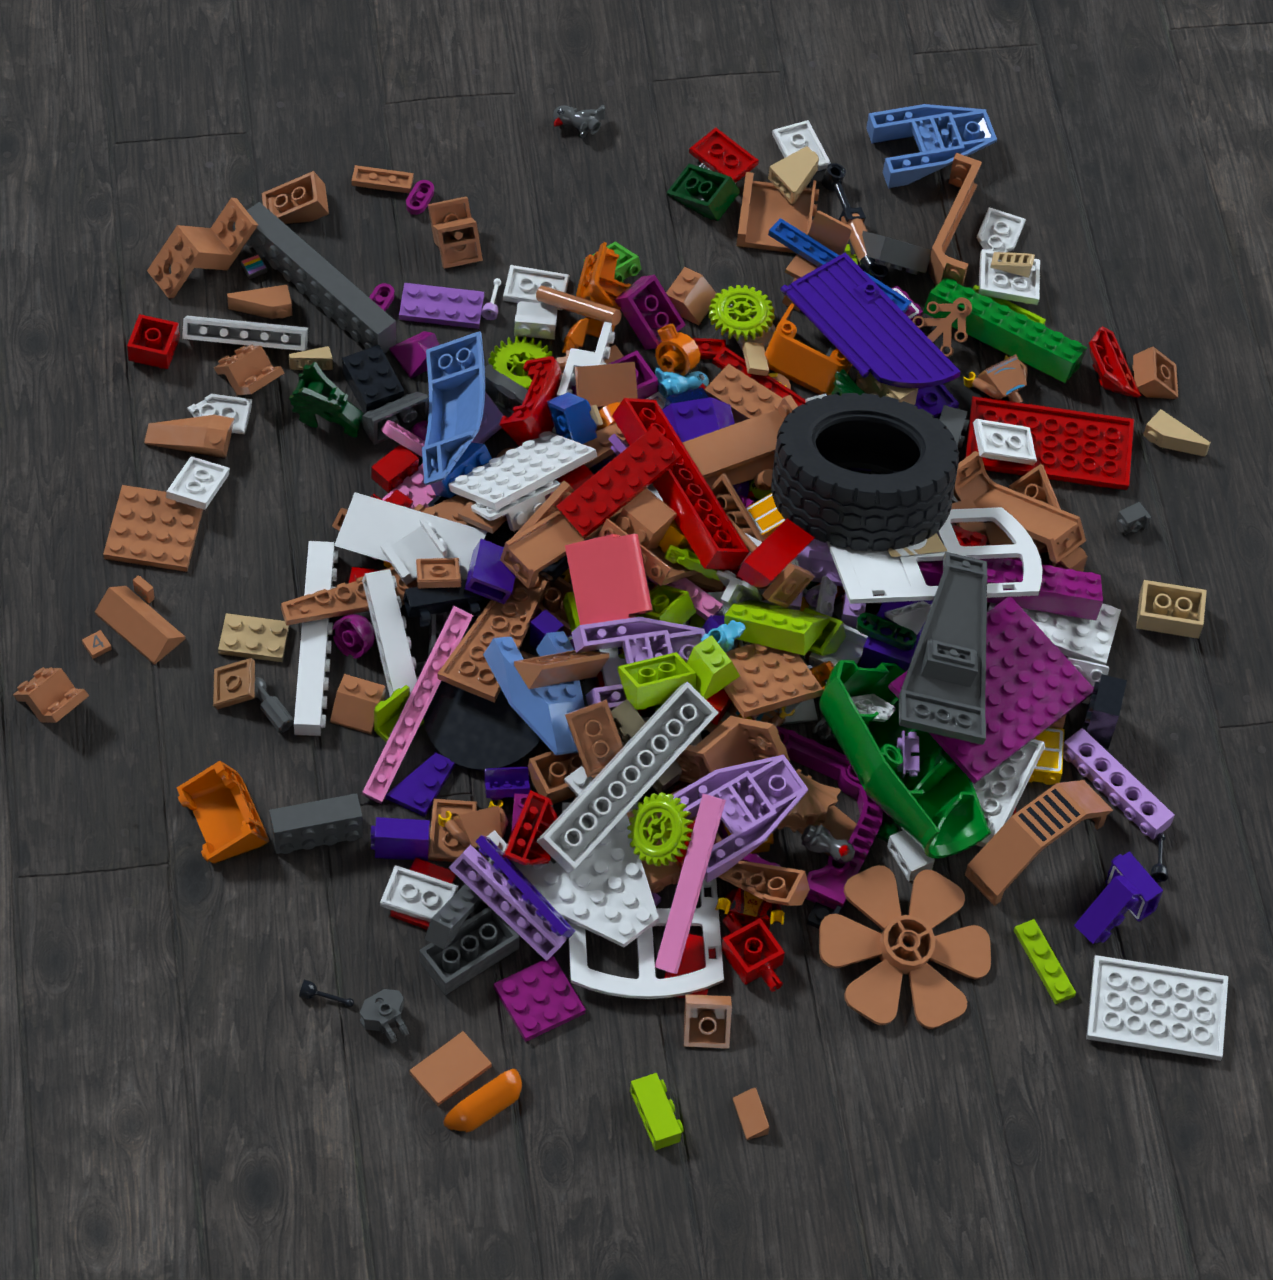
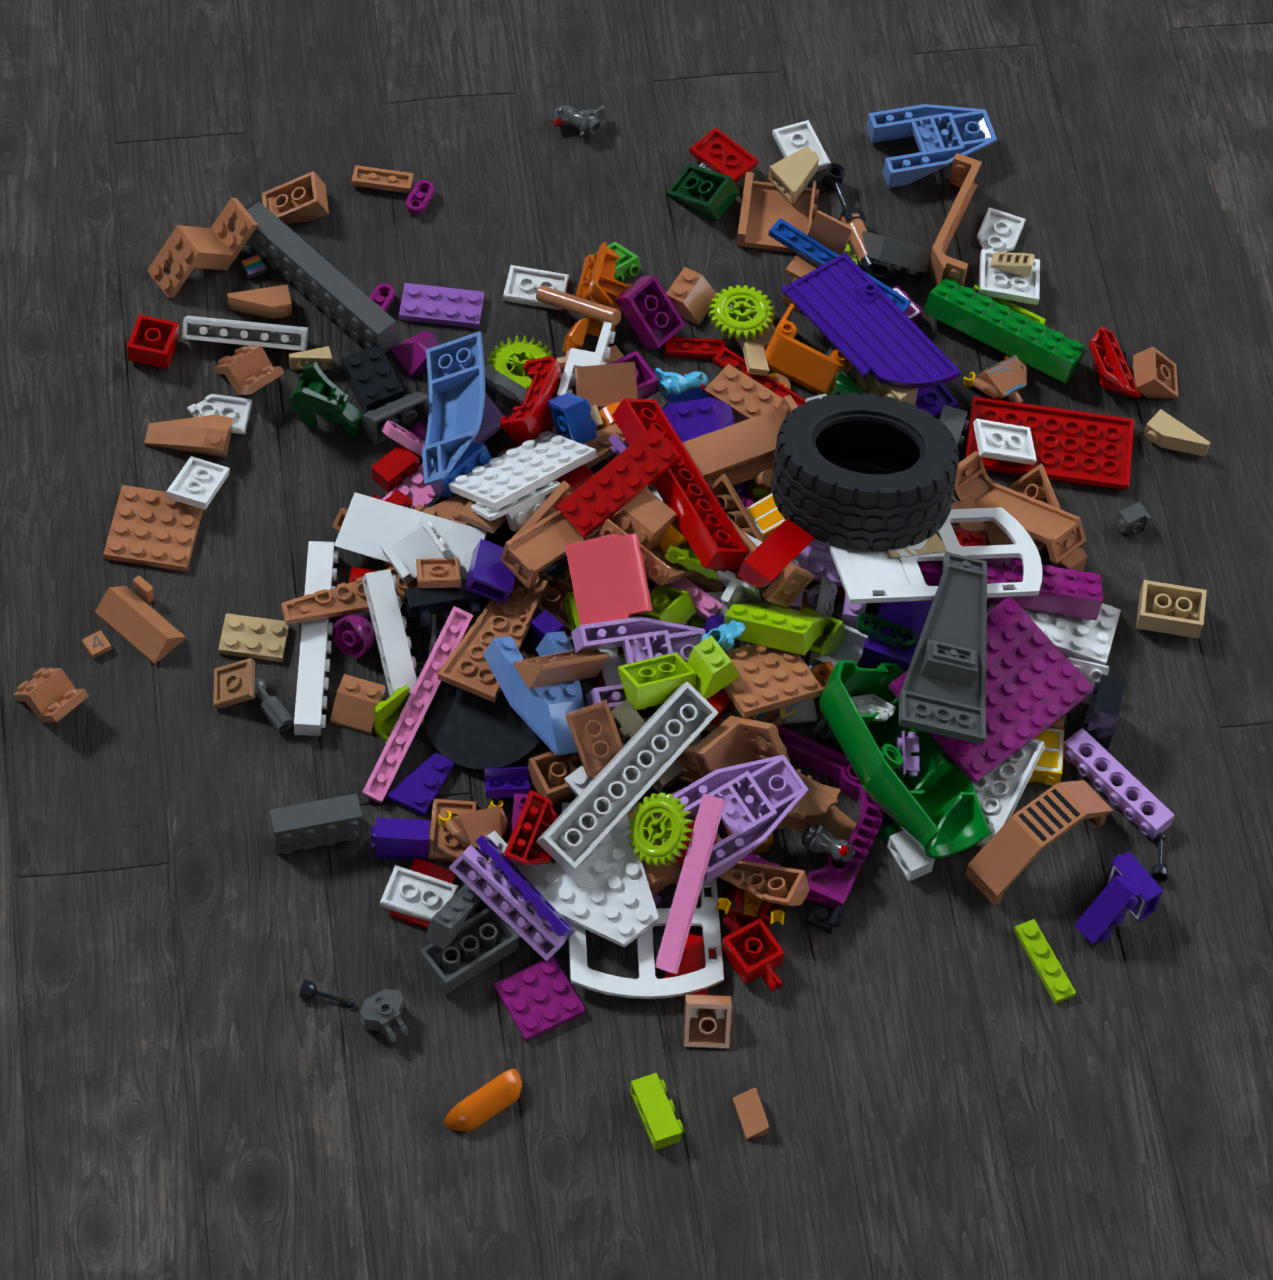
(223, 812): orange windscreen -> none
(450, 1068): nougat tile -> none
(455, 232): nougat bracket -> none
(491, 306): lavender hinge -> none
(535, 320): white bracket -> none
(677, 351): orange piece -> none
(878, 990): nougat piece -> none
(910, 616): white slope -> none
(944, 325): nougat plant -> none
(1157, 1007): white plate -> none

